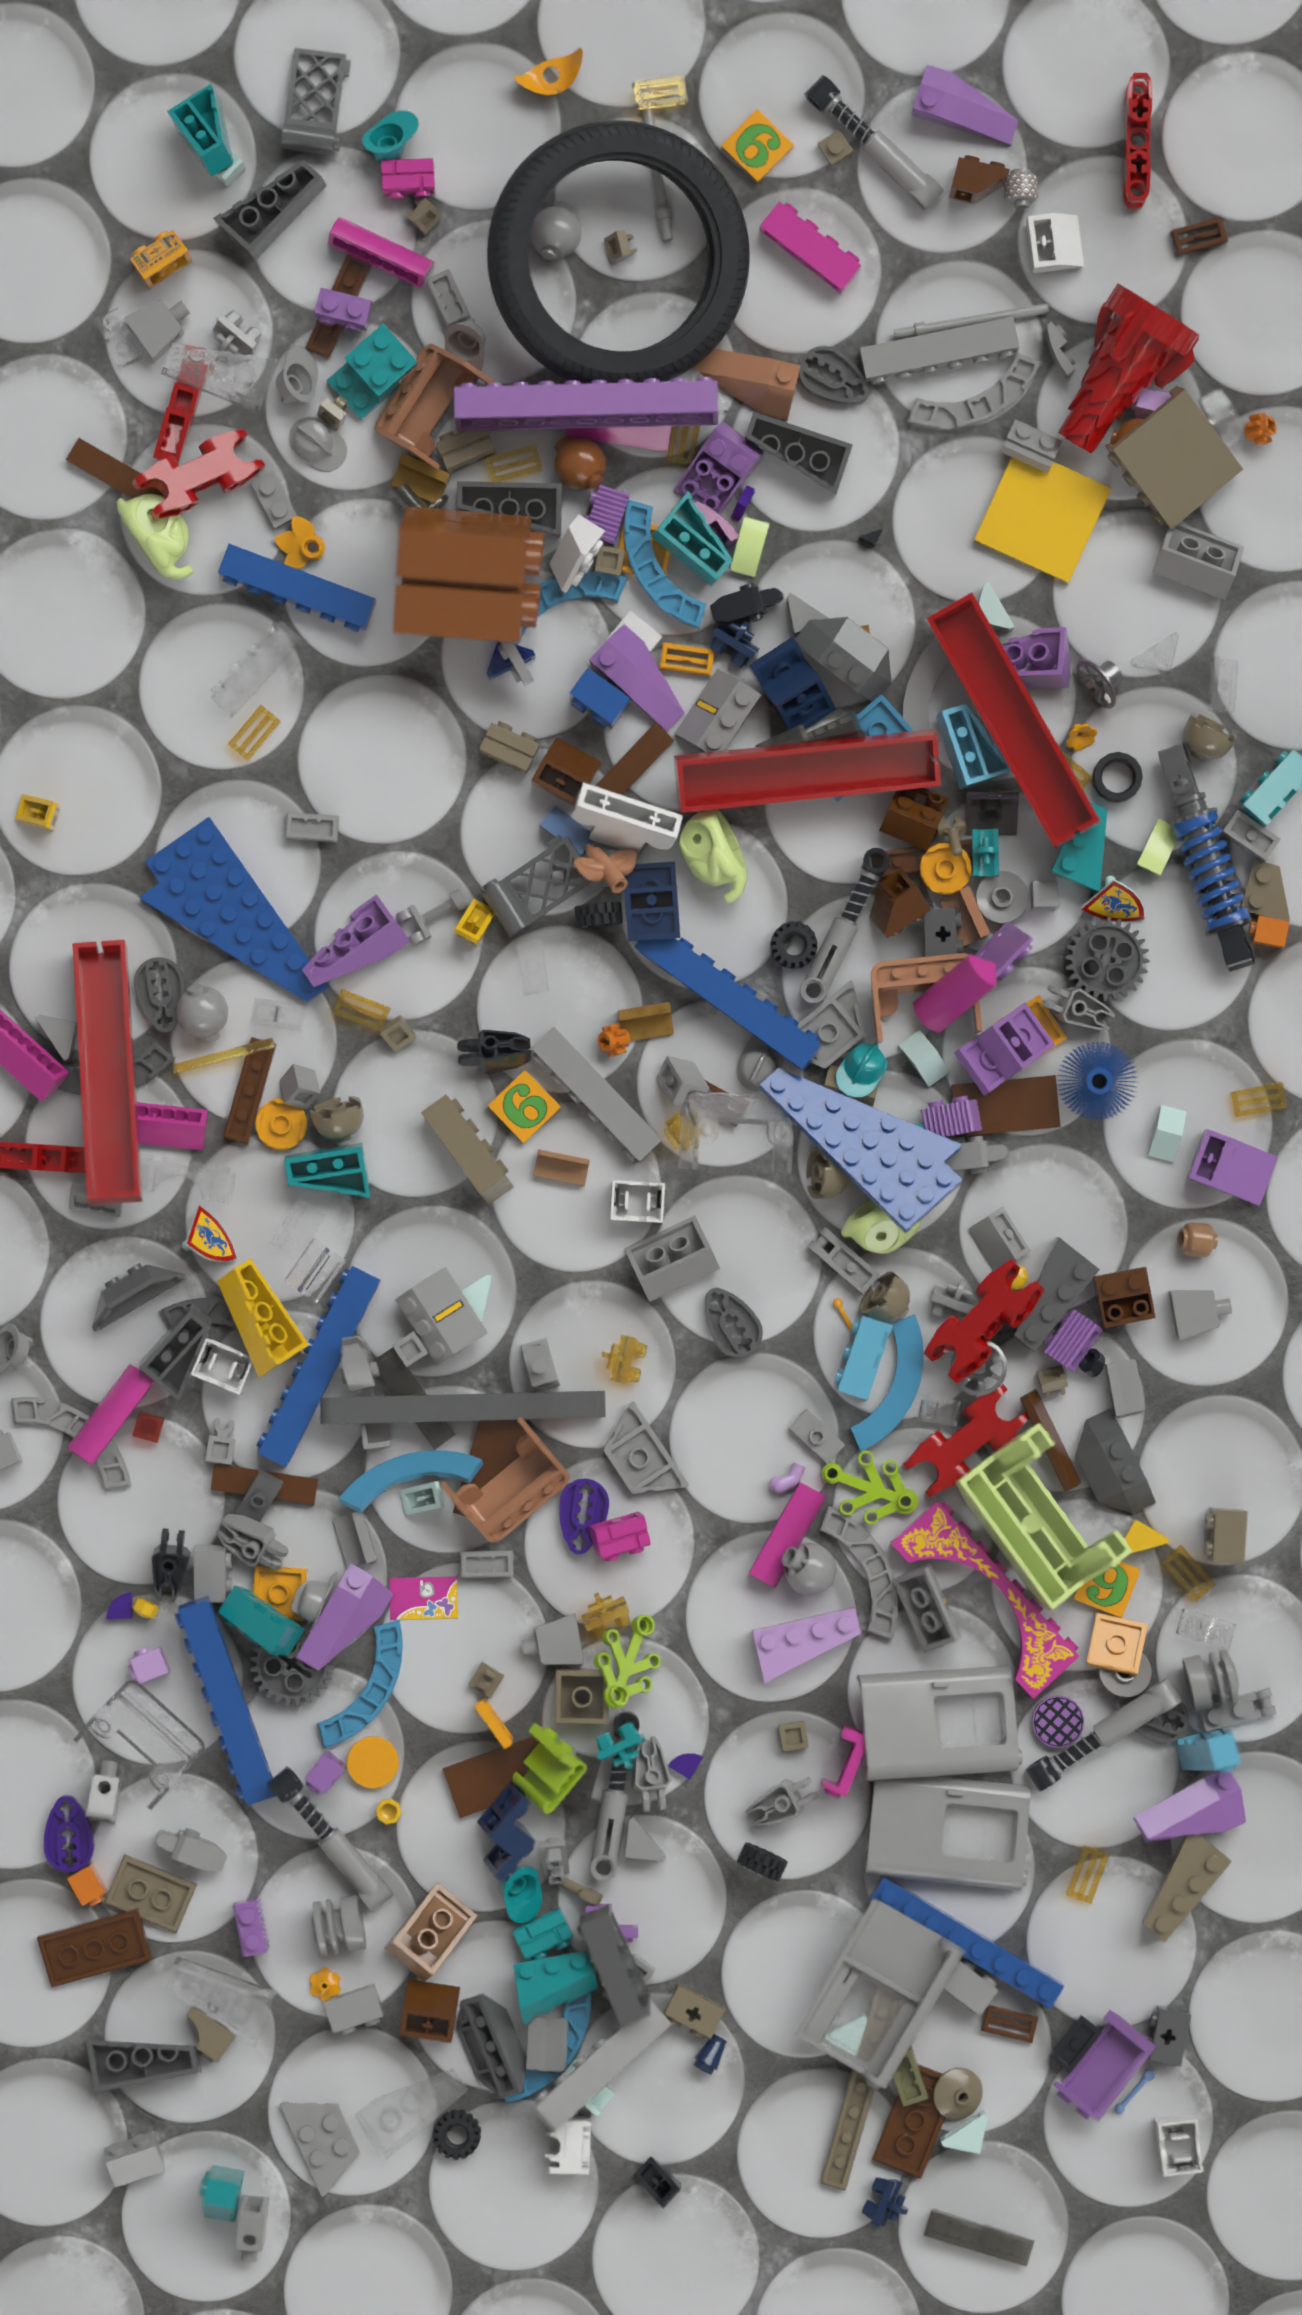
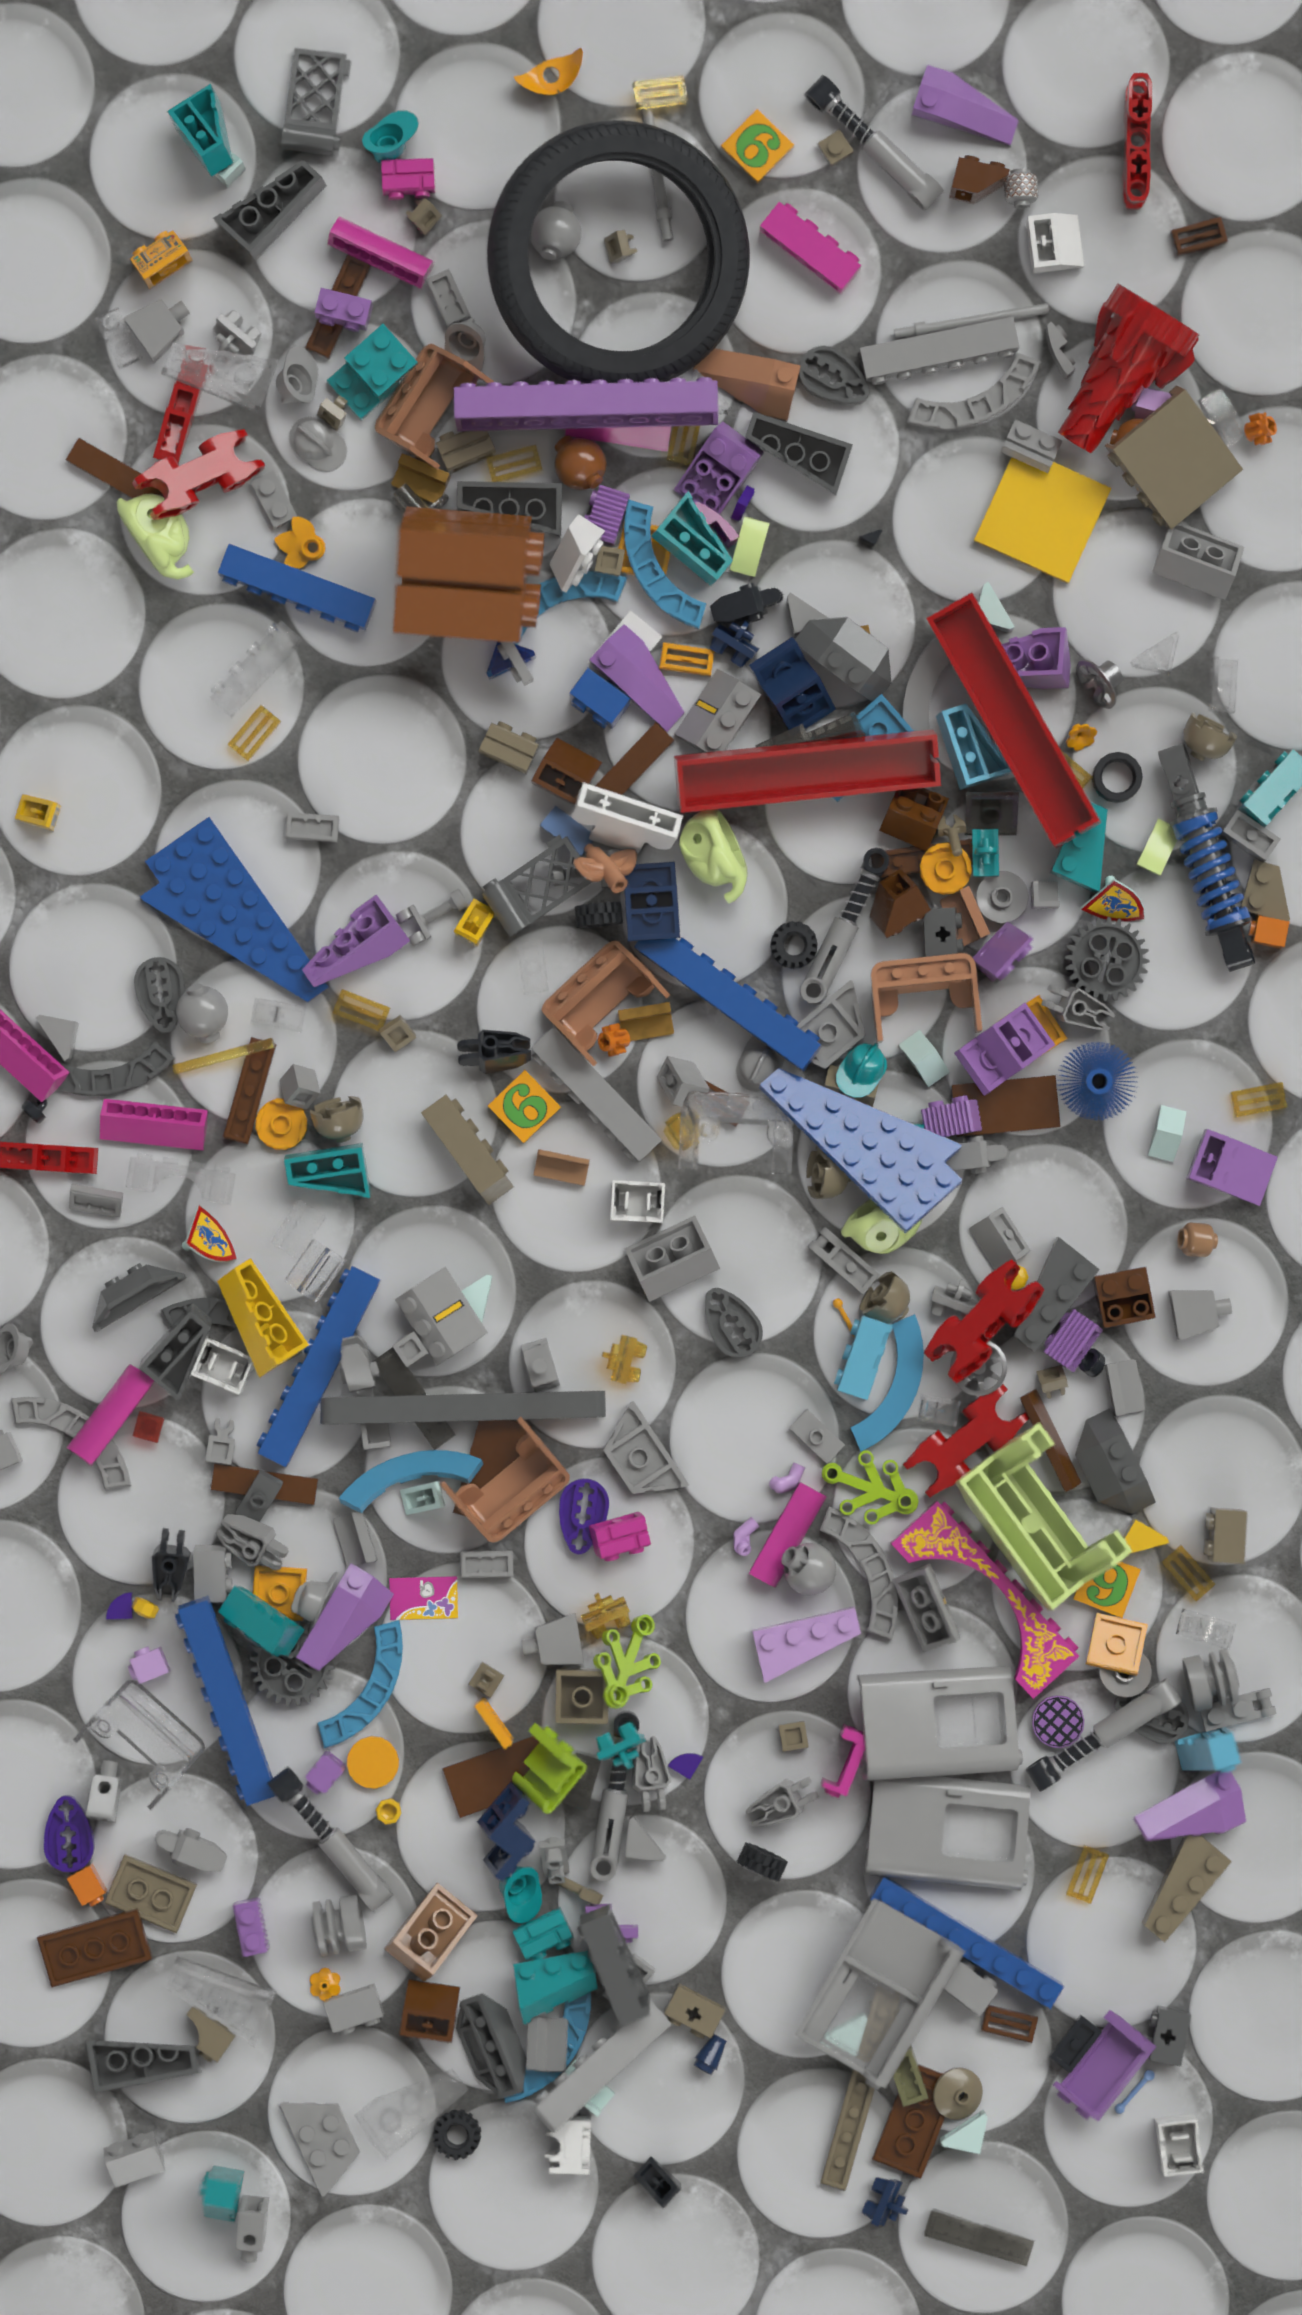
(35, 1109): none -> black tile
(107, 1073): red piece -> none
(596, 992): none -> nougat windscreen
(741, 1537): none -> lavender arm
(955, 993): dark pink brick -> none

